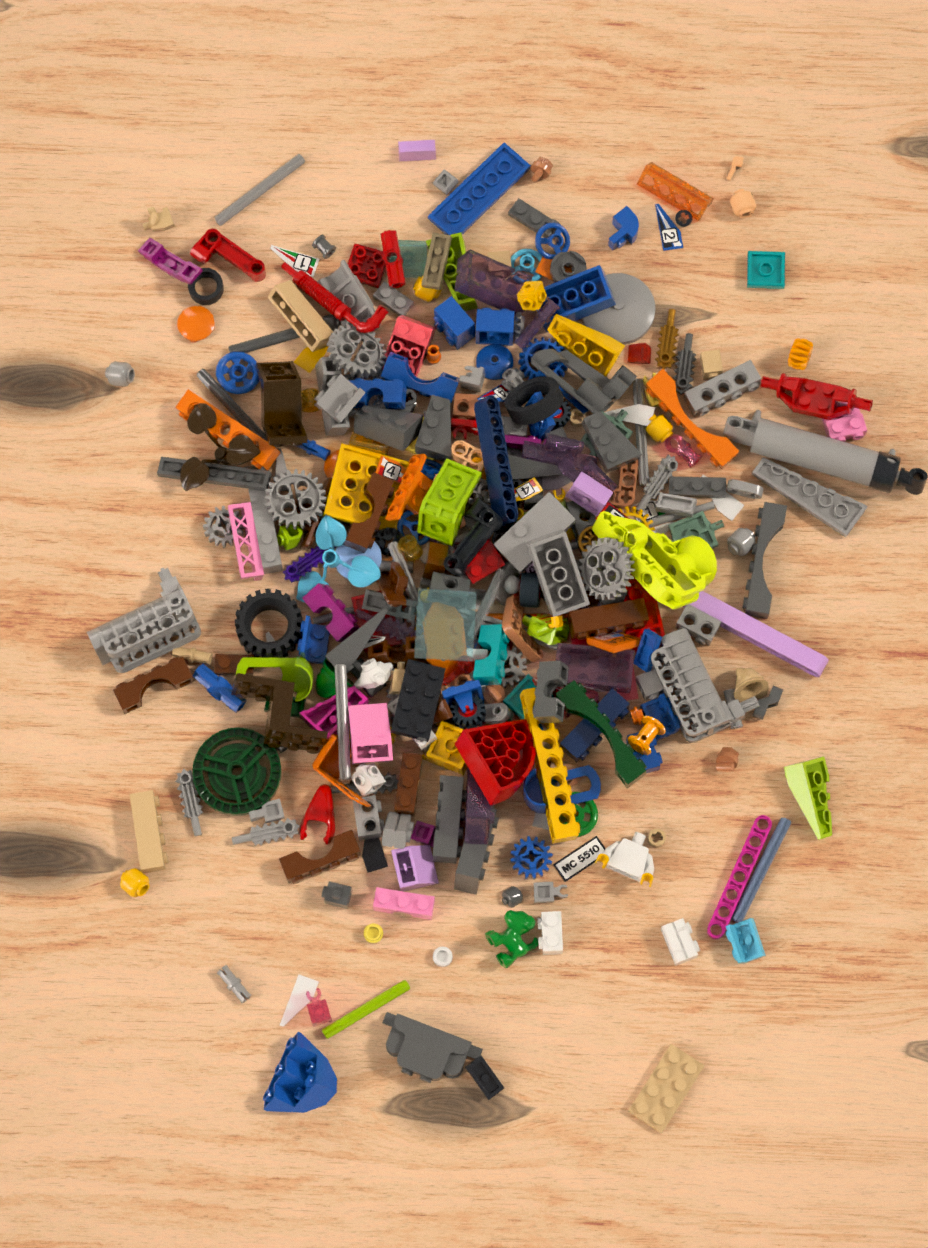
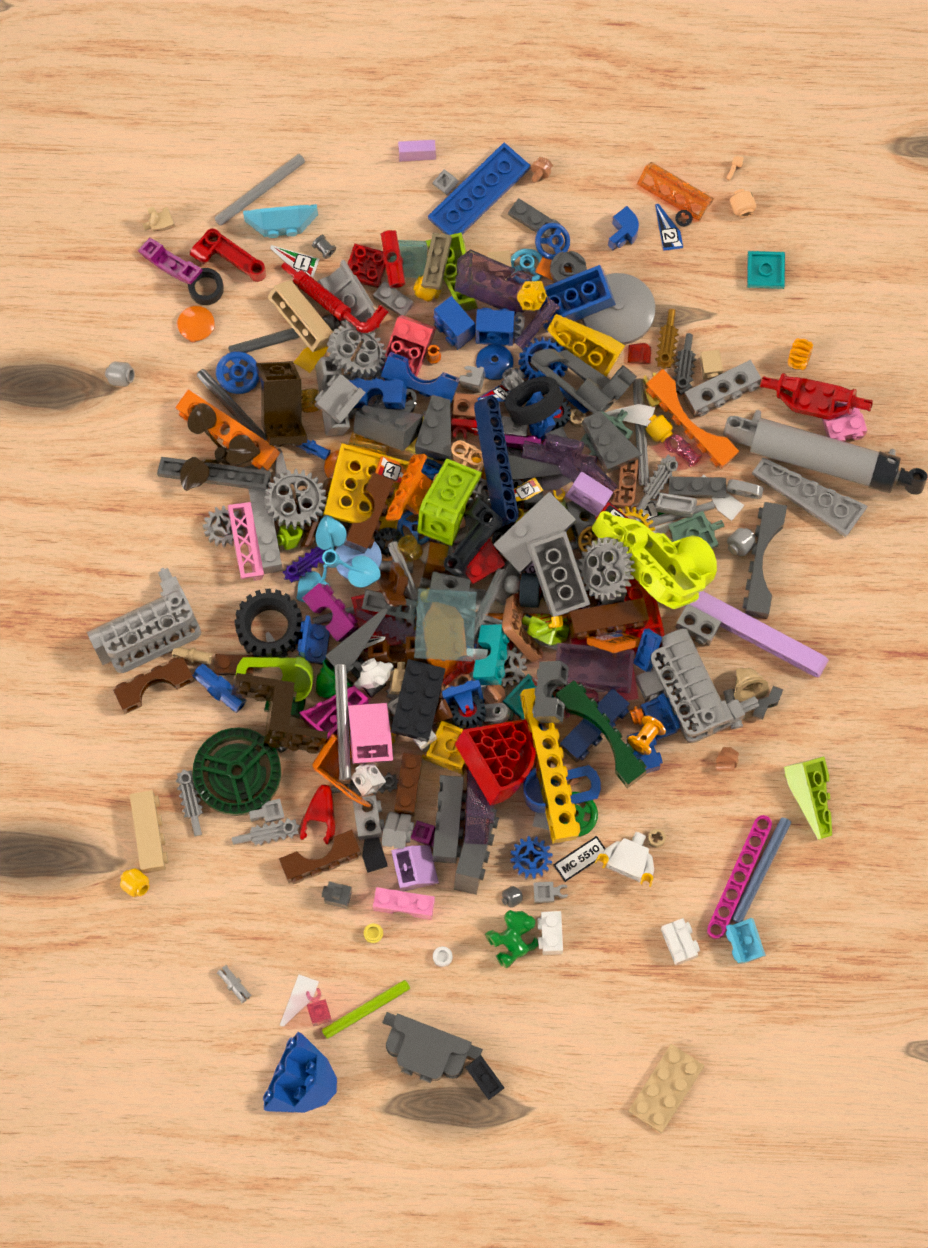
(281, 220): none -> medium azure wedge

